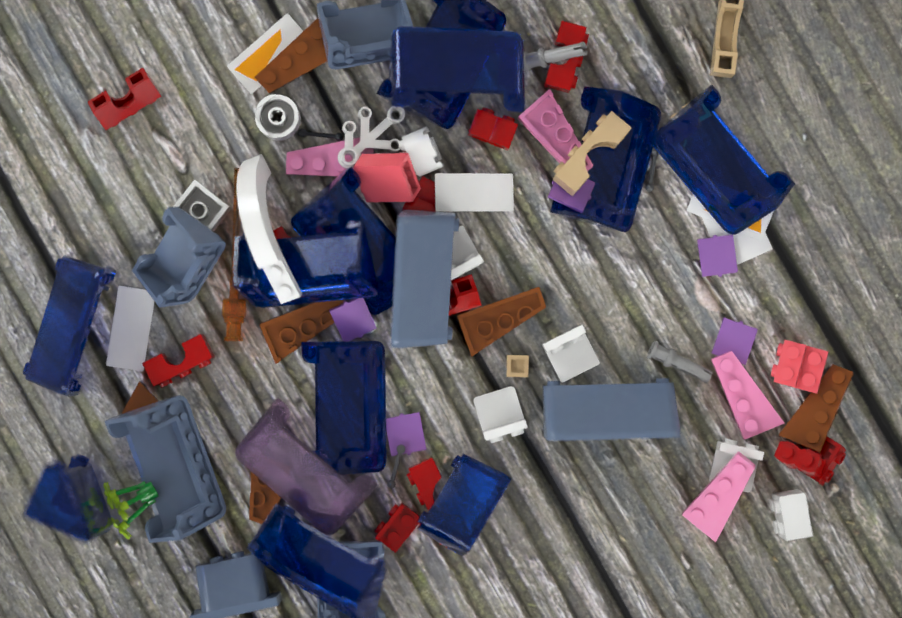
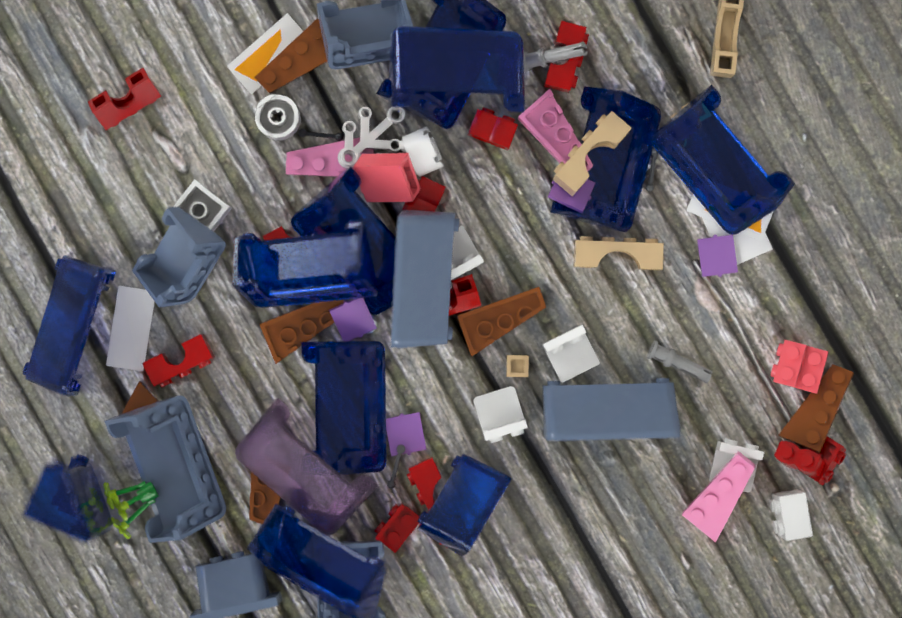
(233, 307): clear orange piece -> none
(258, 230): white arch -> none
(474, 192): white sticker -> none
(646, 255): none -> tan arch
(736, 338): medium lavender piece -> none
(746, 400): bright pink wing -> none

